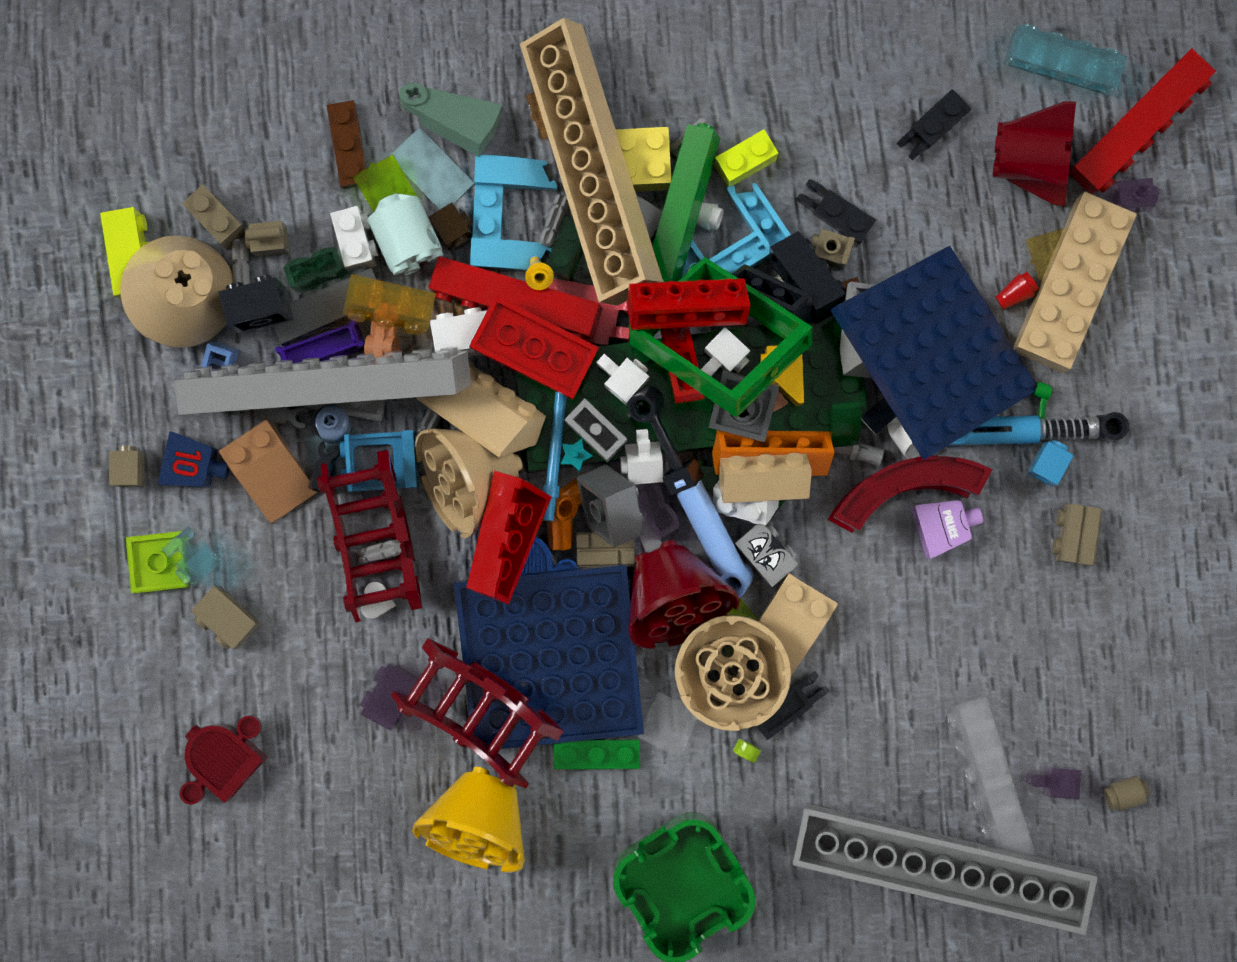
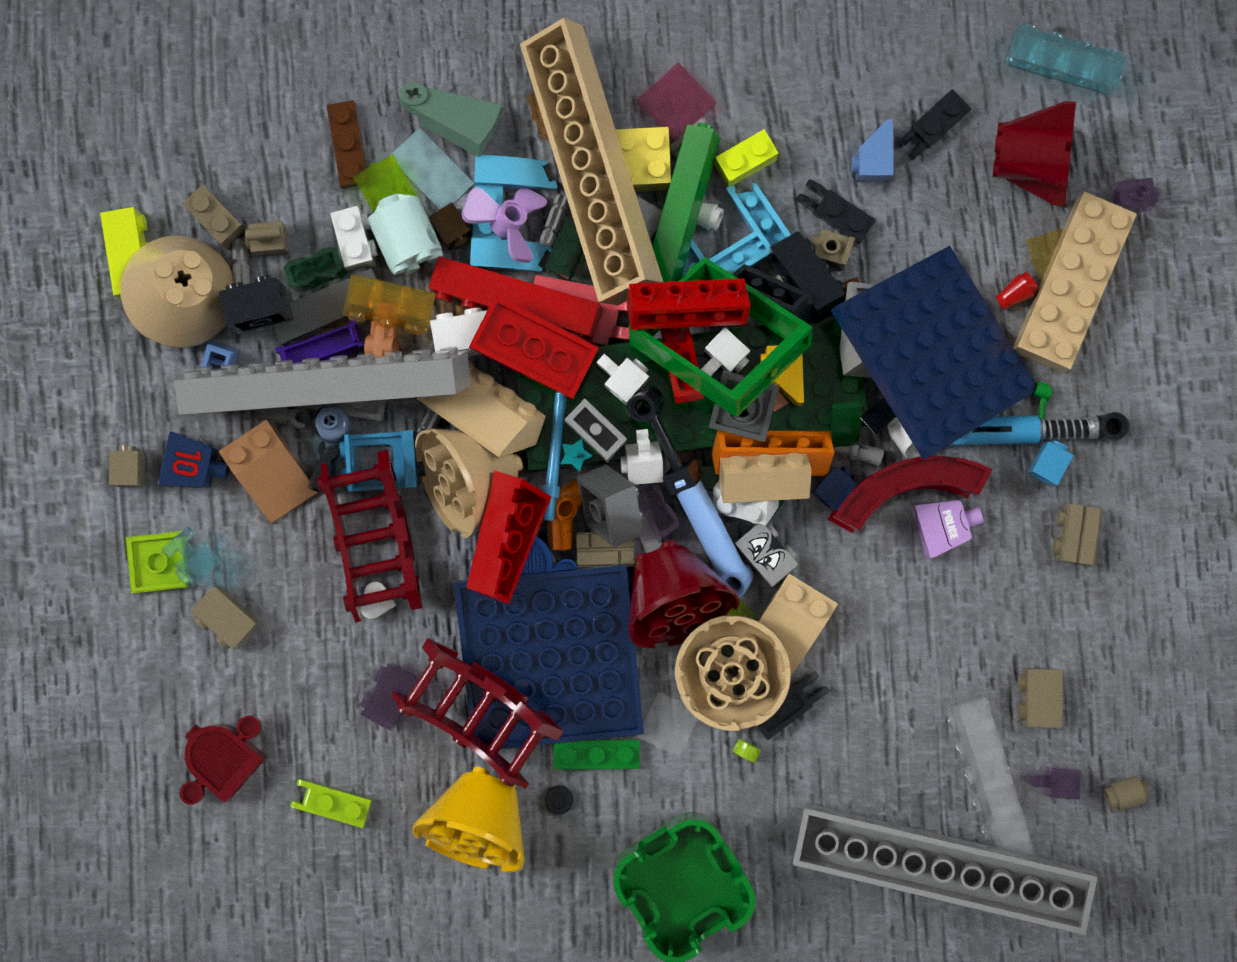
(333, 803): none -> lime hinge
(379, 551): light grey axle -> none
(505, 219): none -> lavender piece
(539, 275): yellow cone -> none
(559, 799): none -> black tile
(676, 101): none -> clear pink tile
(835, 487): none -> dark blue brick
(875, 156): none -> medium blue slope
(1040, 697): none -> dark tan brick
(1142, 121): red brick -> none

